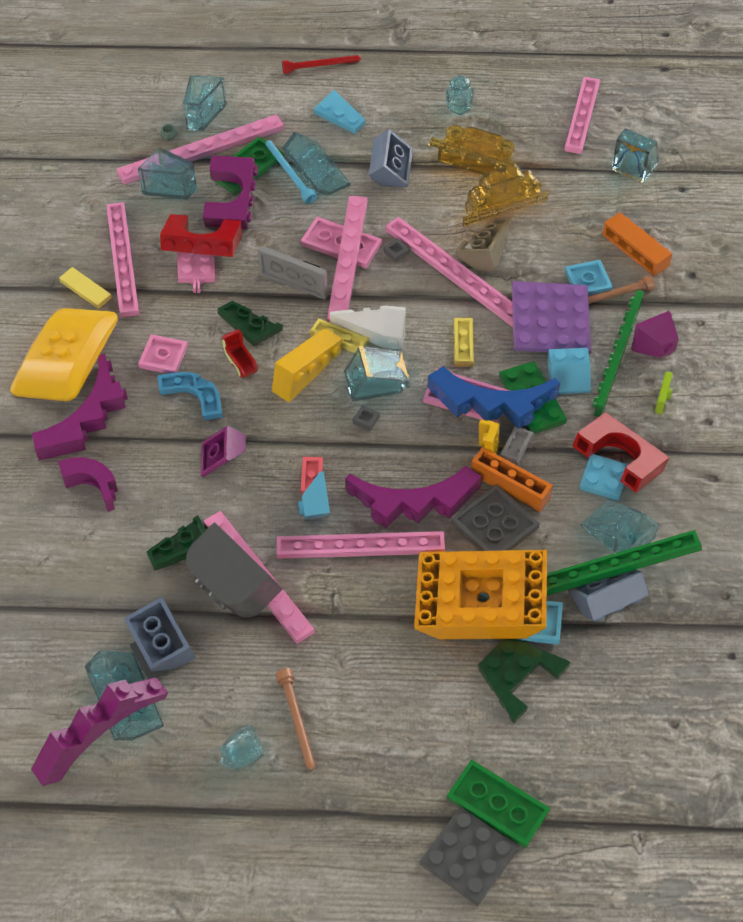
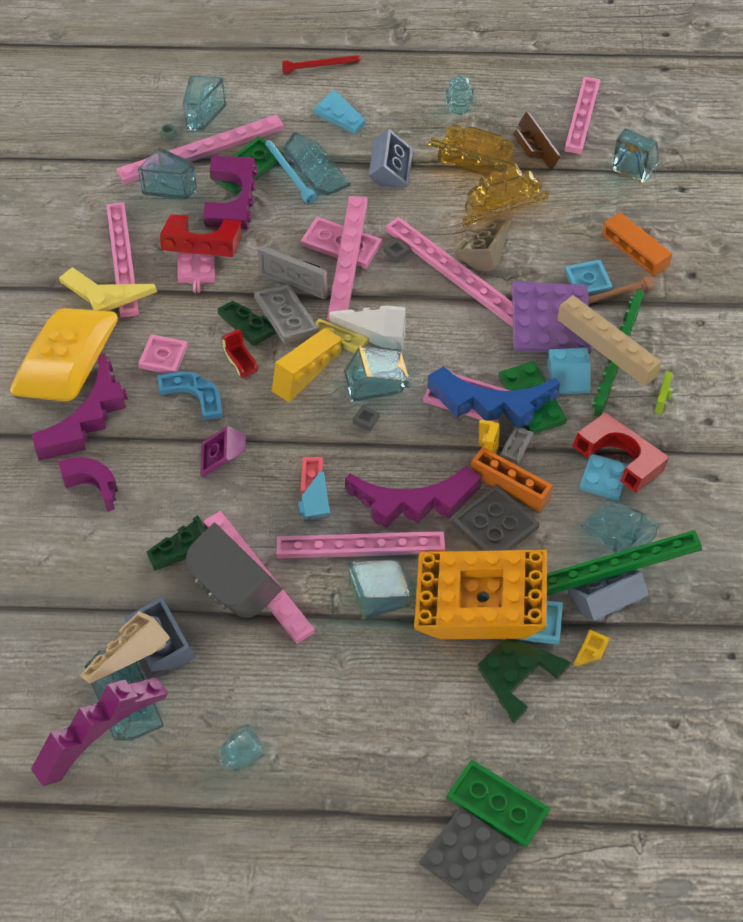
(115, 295): none -> light yellow wing
(138, 639): none -> tan wedge
(285, 679): nougat piece -> none
(286, 313): none -> light grey tile
(378, 587): none -> clear light blue slope
(463, 342): light yellow tile -> none
(535, 141): none -> reddish brown bracket
(592, 648): none -> yellow tile
(609, 340): none -> tan brick
(656, 336): magenta slope -> none

